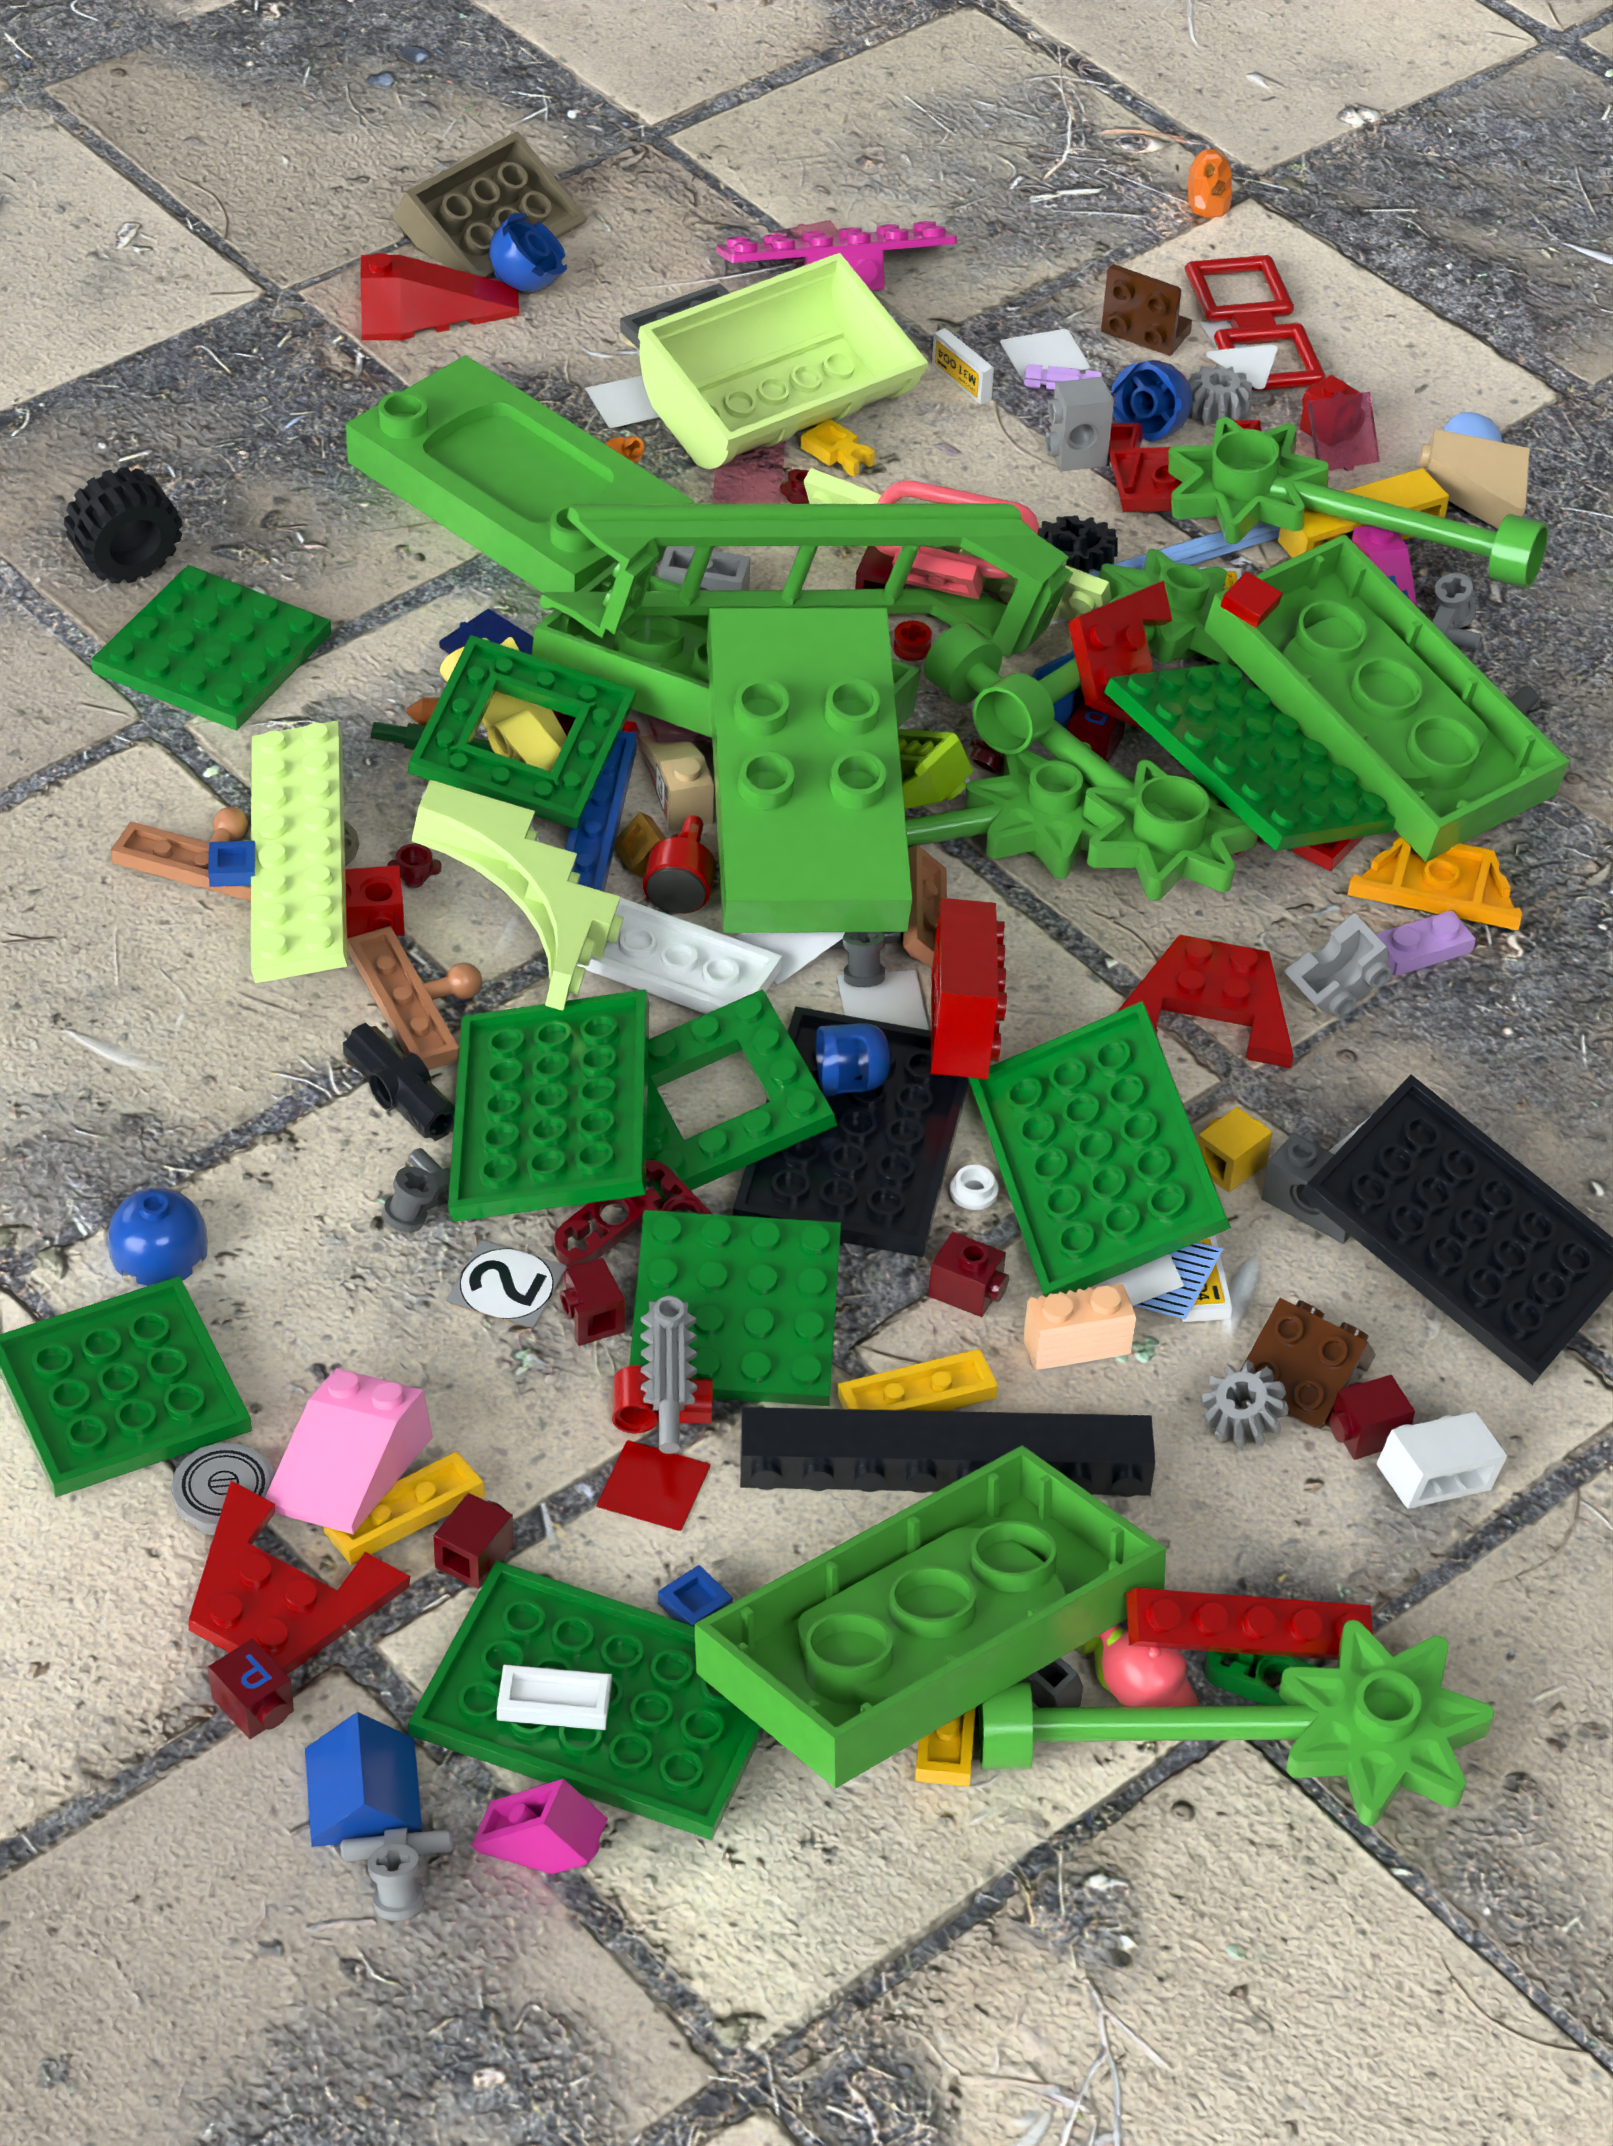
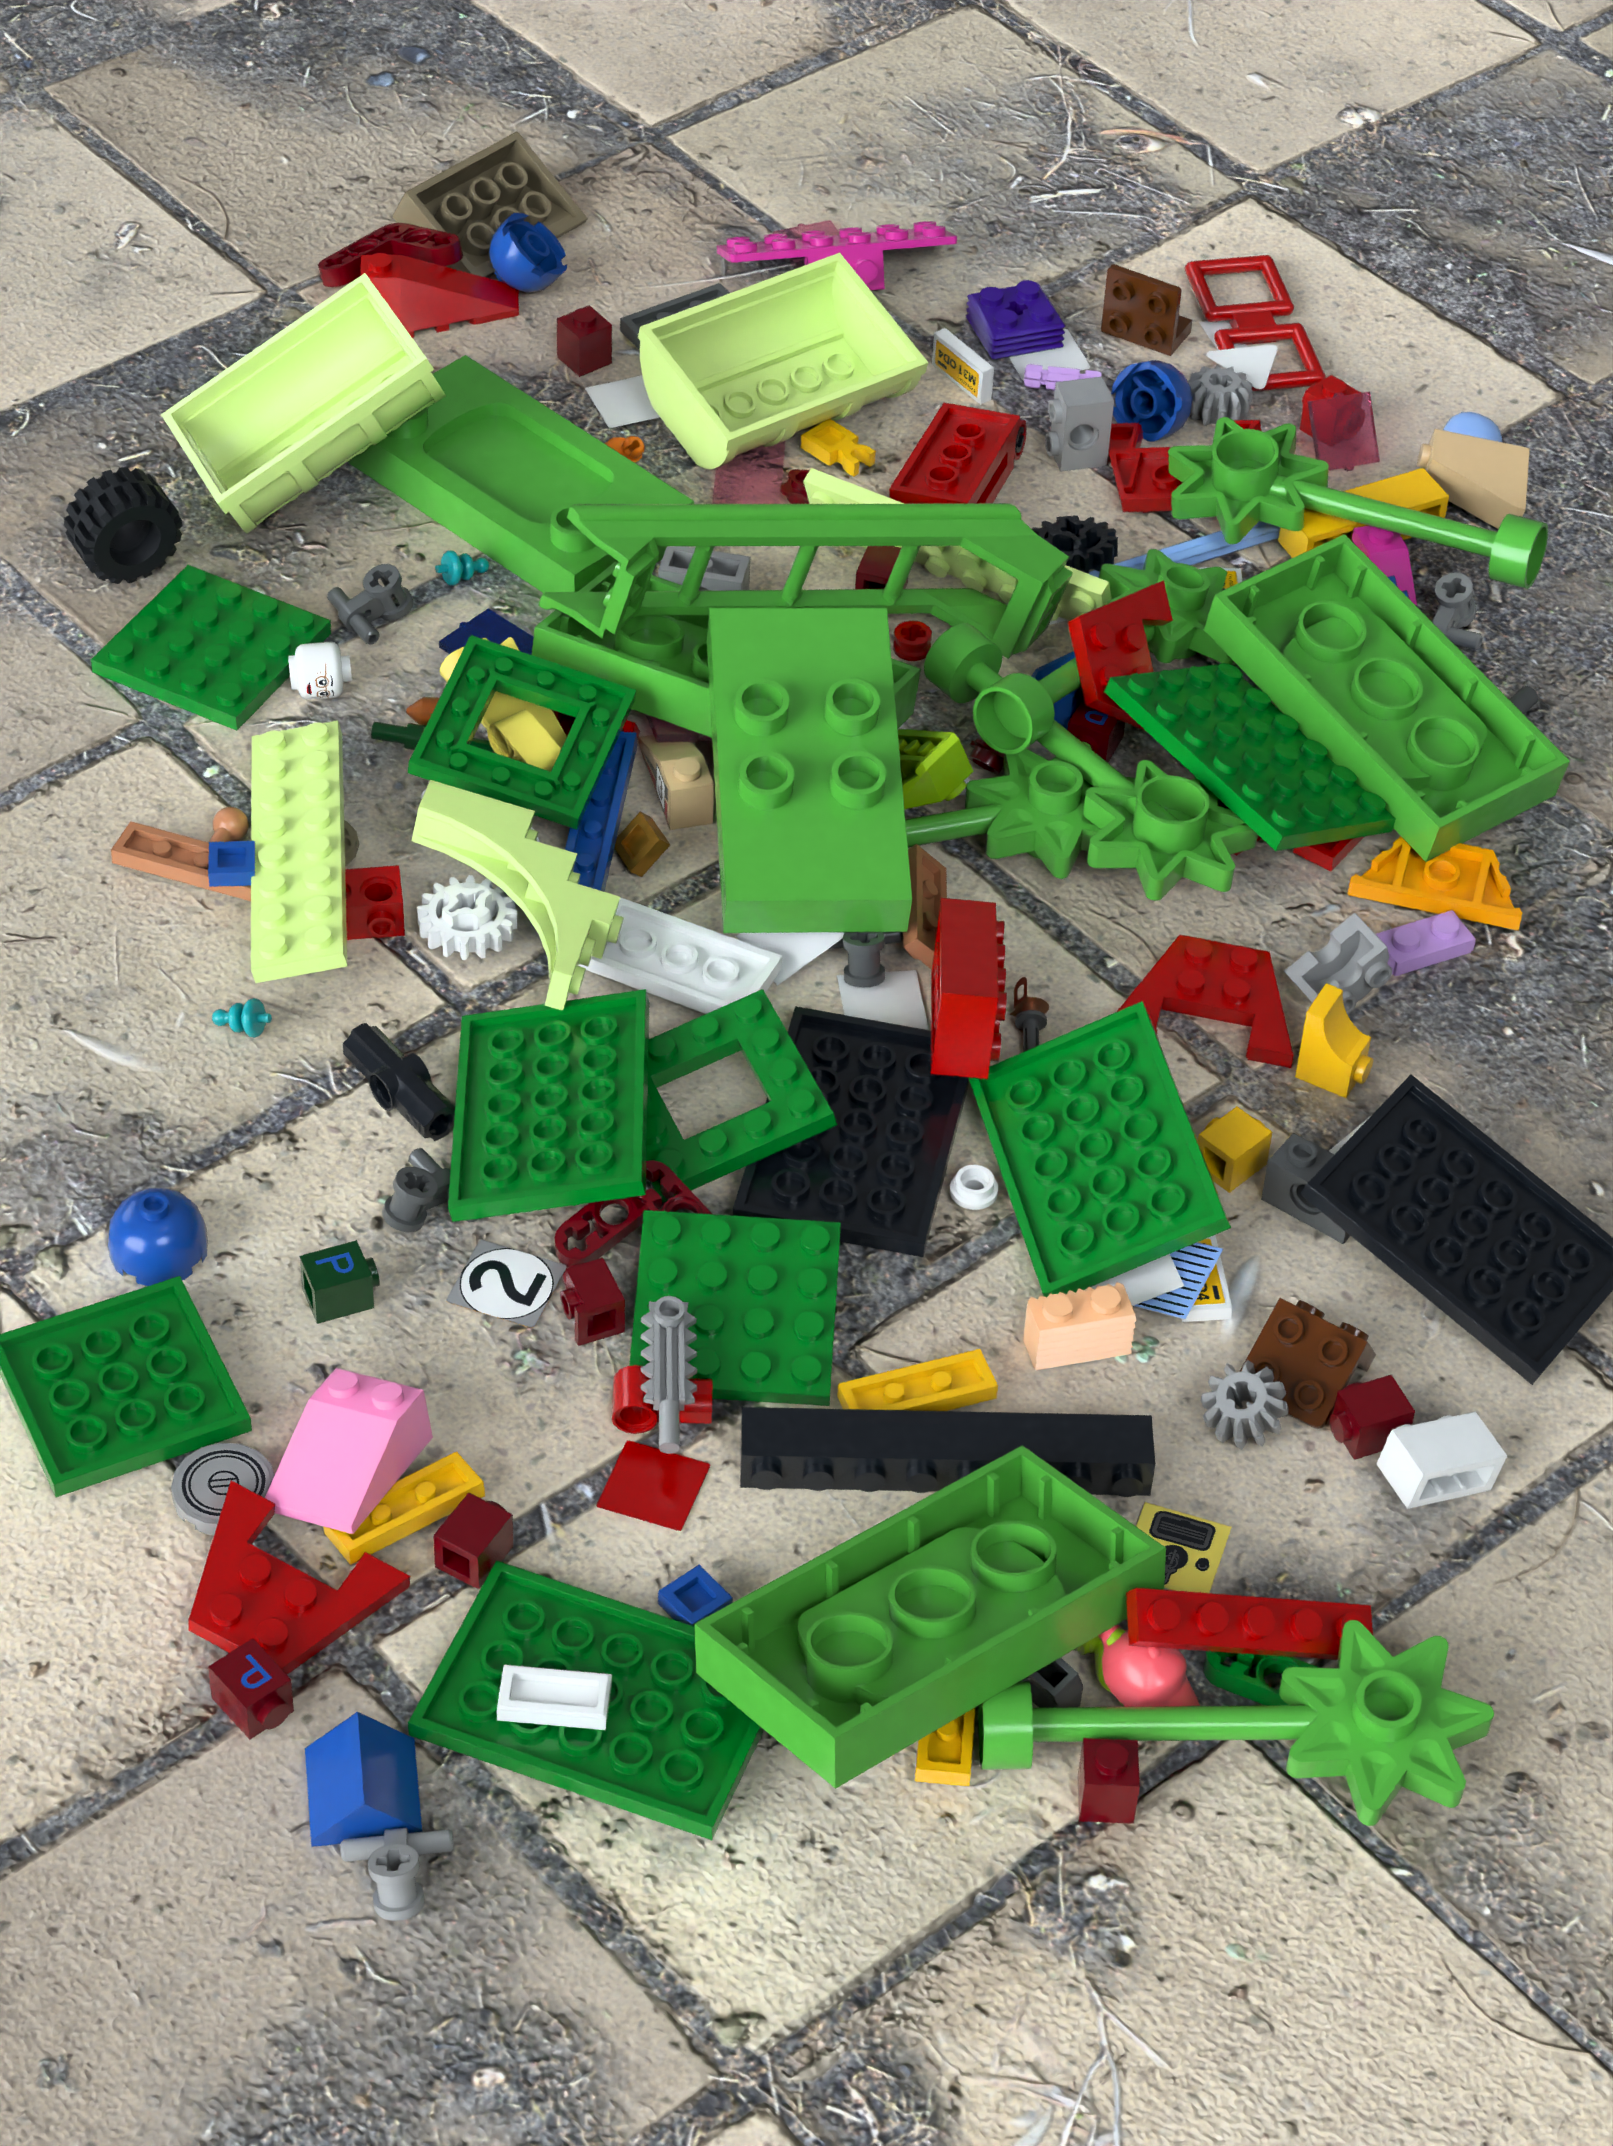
(247, 1018): none -> teal hair
(303, 403): none -> yellowish green container
(319, 670): none -> white head
(338, 1281): none -> dark green brick
(373, 602): none -> dark grey piece
(391, 239): none -> dark red beam
(406, 1000): nougat plate -> none
(415, 864): dark red plate -> none
(457, 567): none -> teal hair
(467, 917): none -> white gear
(542, 1828): dark pink slope -> none
(584, 340): none -> dark red brick
(680, 870): piece -> none
(850, 1052): blue helmet -> none
(940, 568): coral bar -> none
(961, 457): none -> red hinge
(968, 1274): dark red brick -> none
(1015, 320): none -> dark purple brick
(1029, 1015): none -> piece
(1108, 1780): none -> dark red brick
(1191, 1545): none -> sticker
(1210, 184): orange rock -> none
(1251, 599): red tile -> none
(1332, 1047): none -> yellow arch

